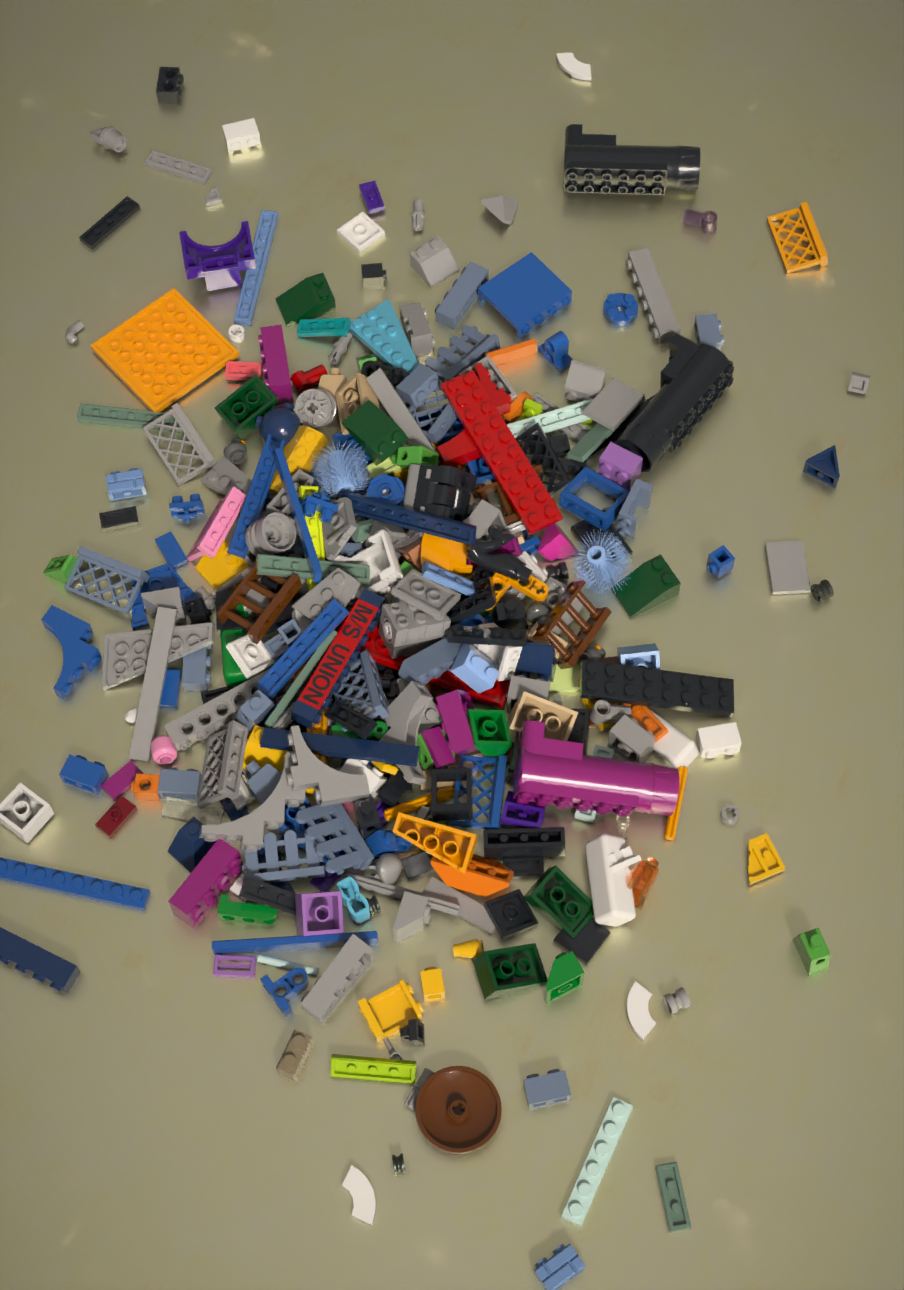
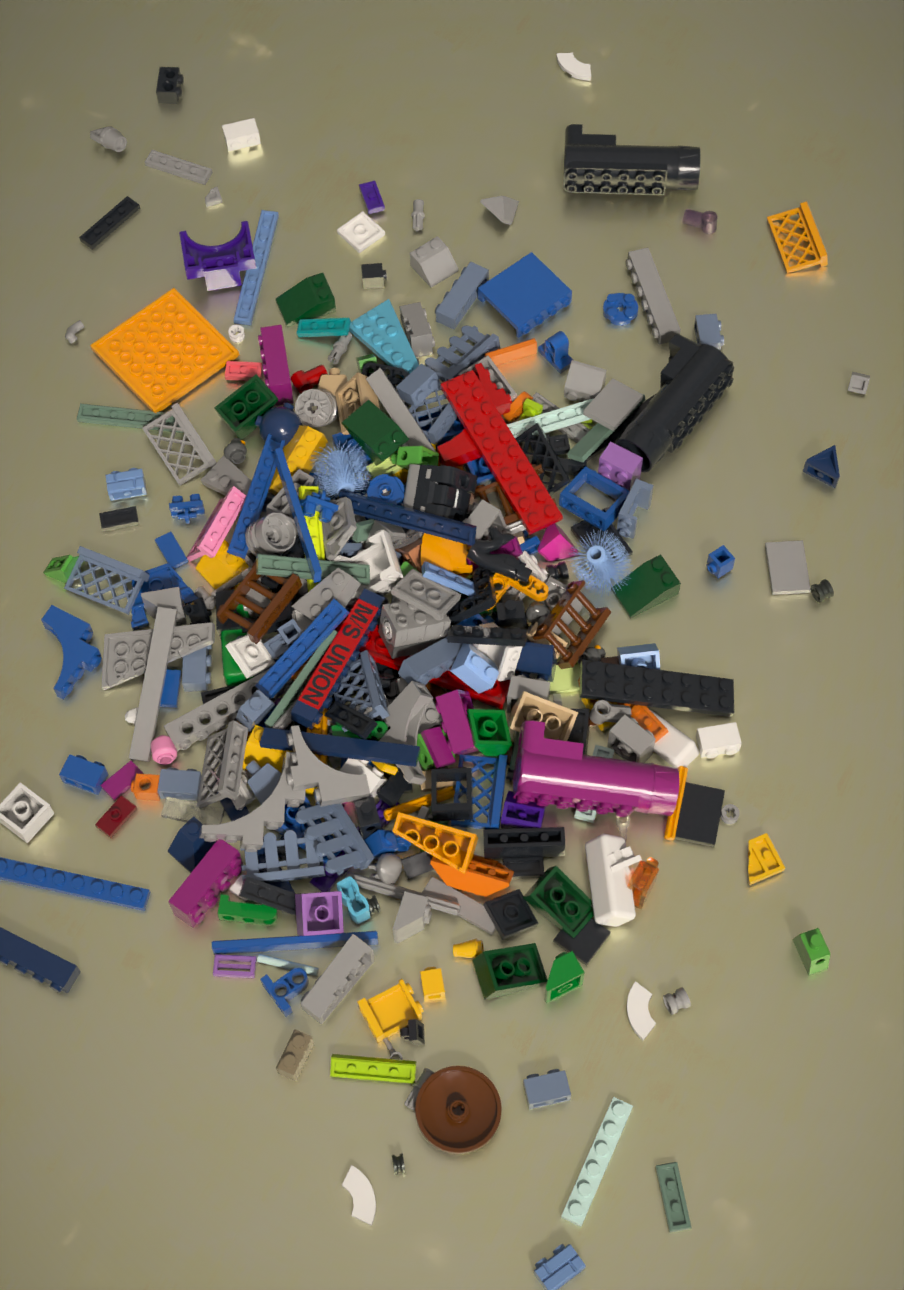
(699, 814): none -> black tile

